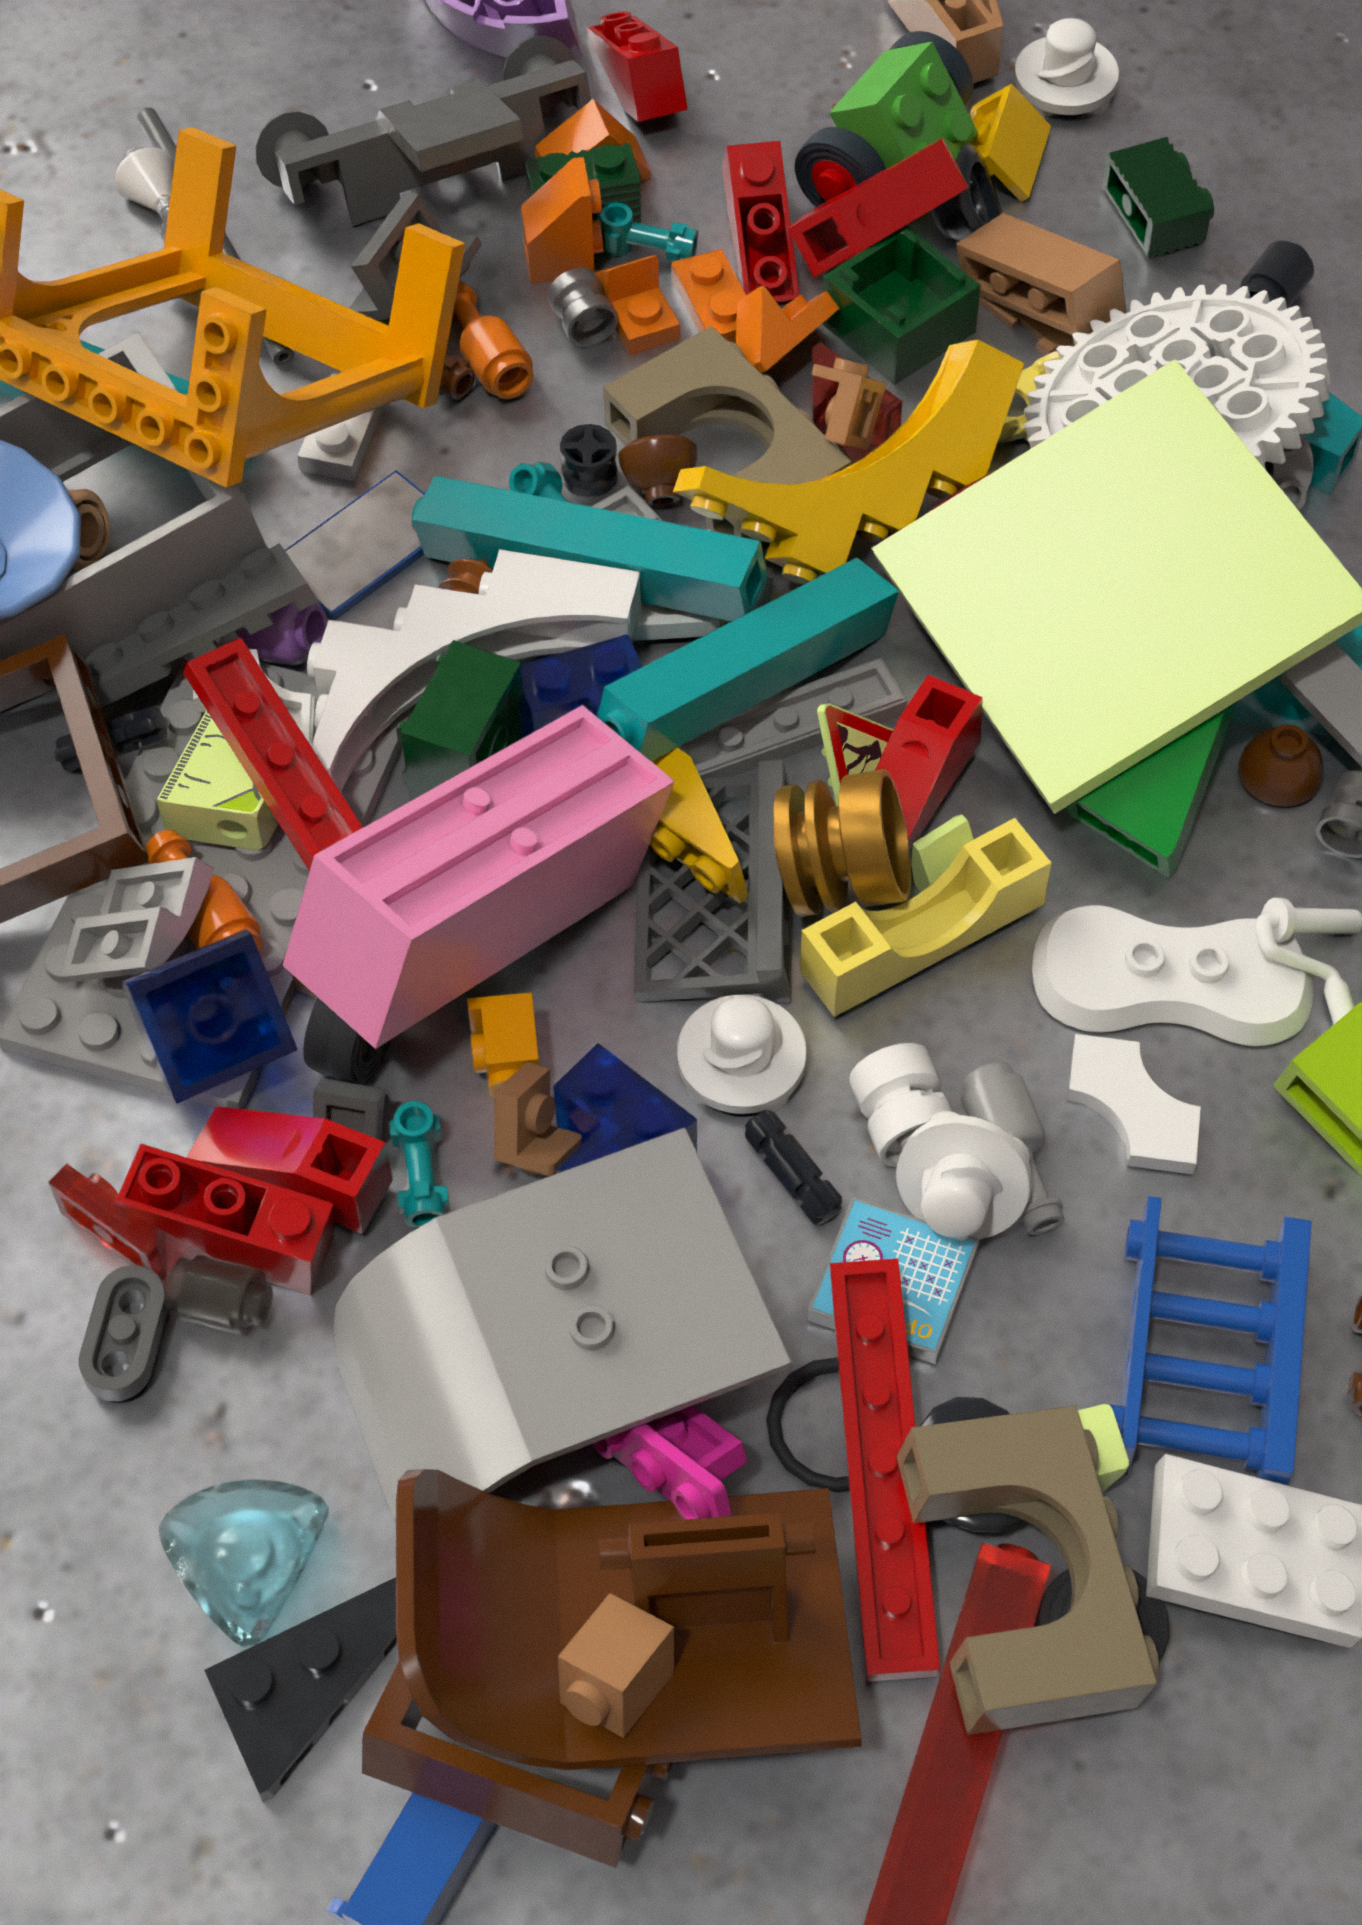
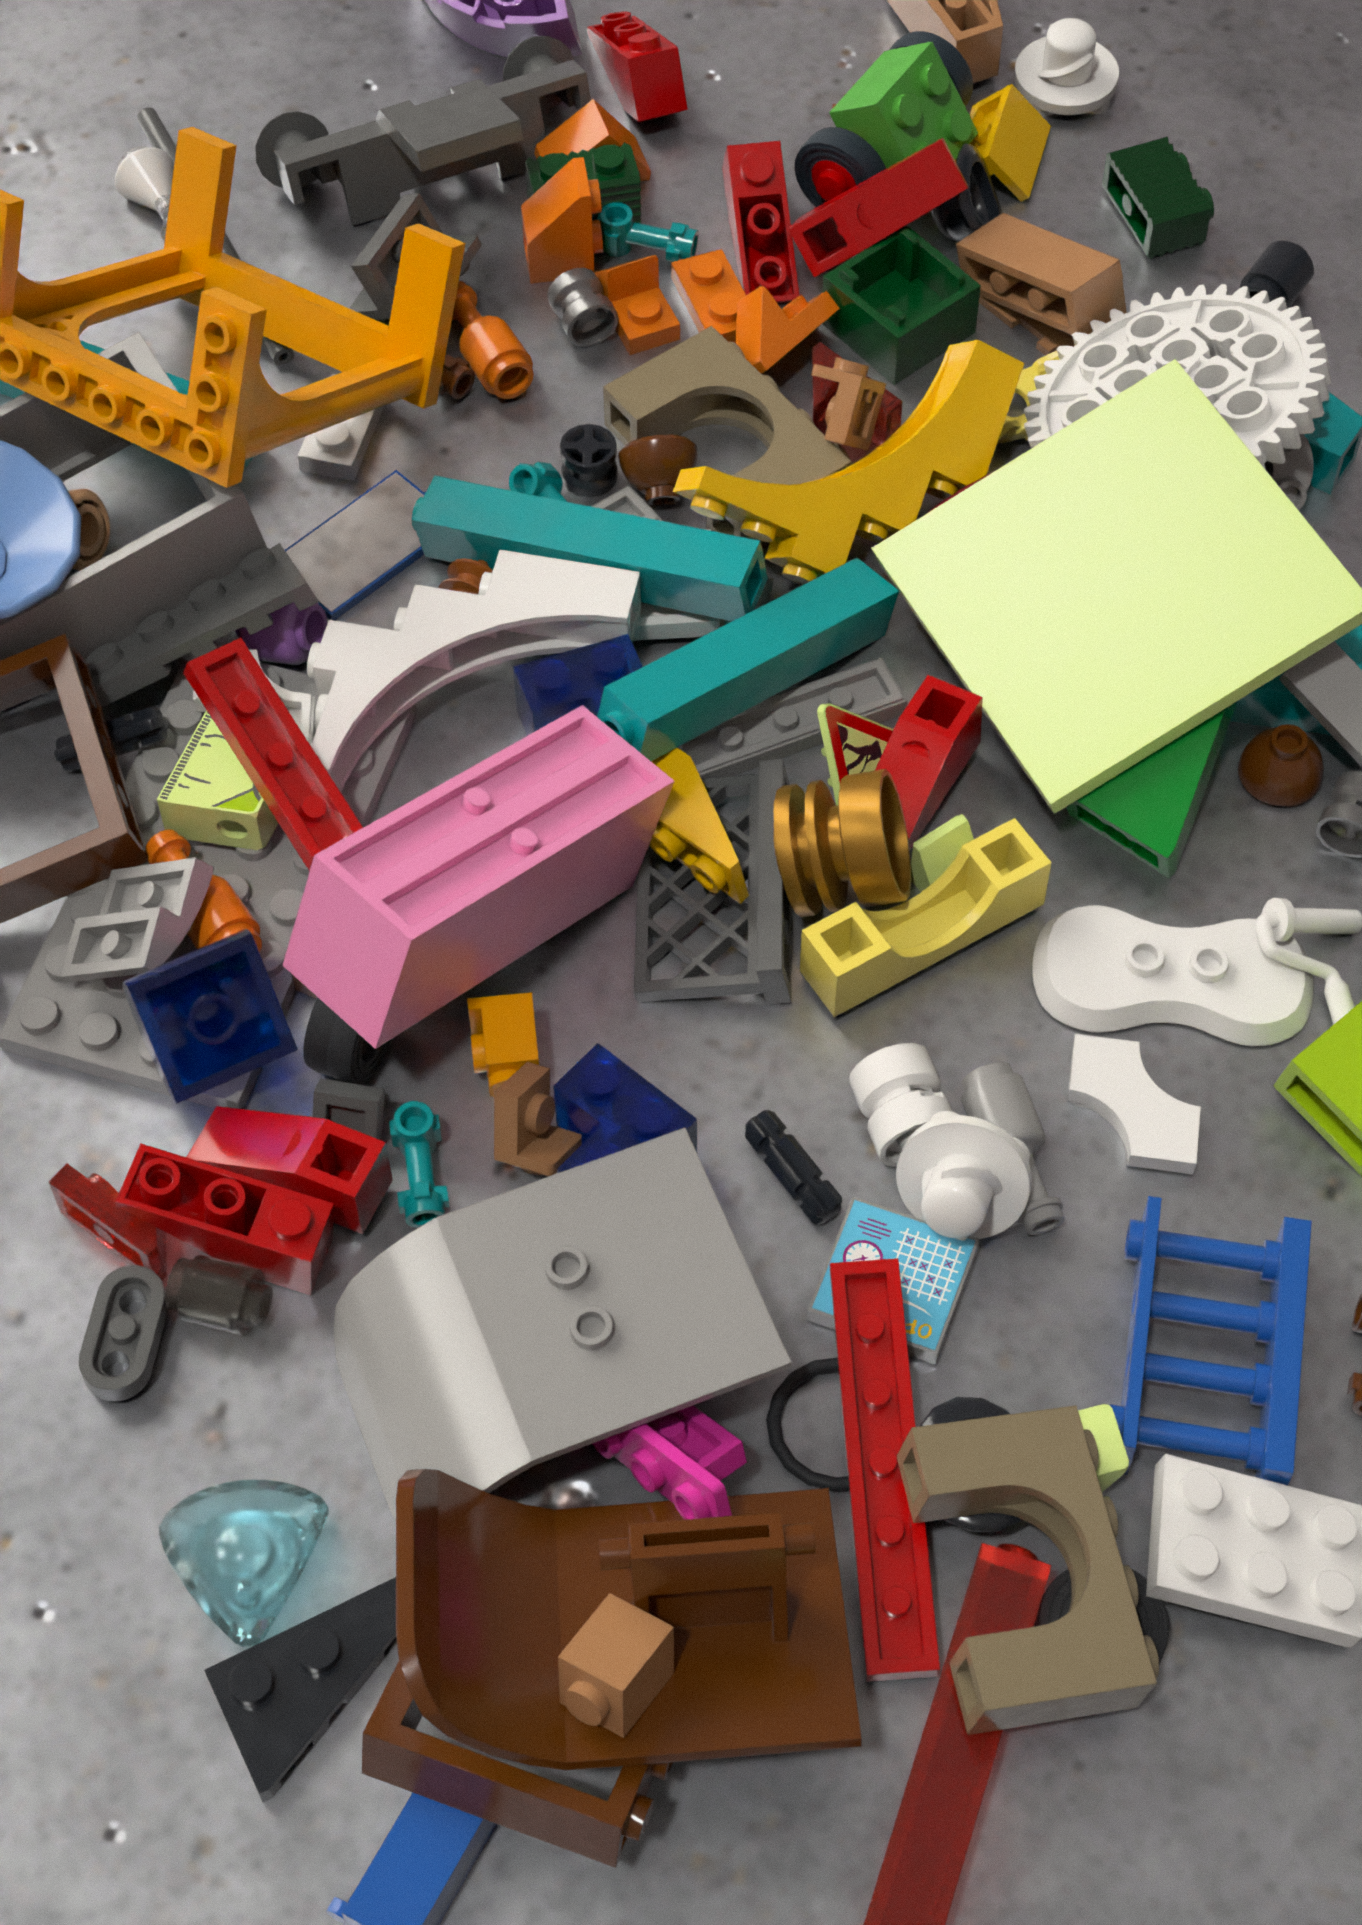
(462, 716): dark green container -> none
(741, 1054): white plate -> none

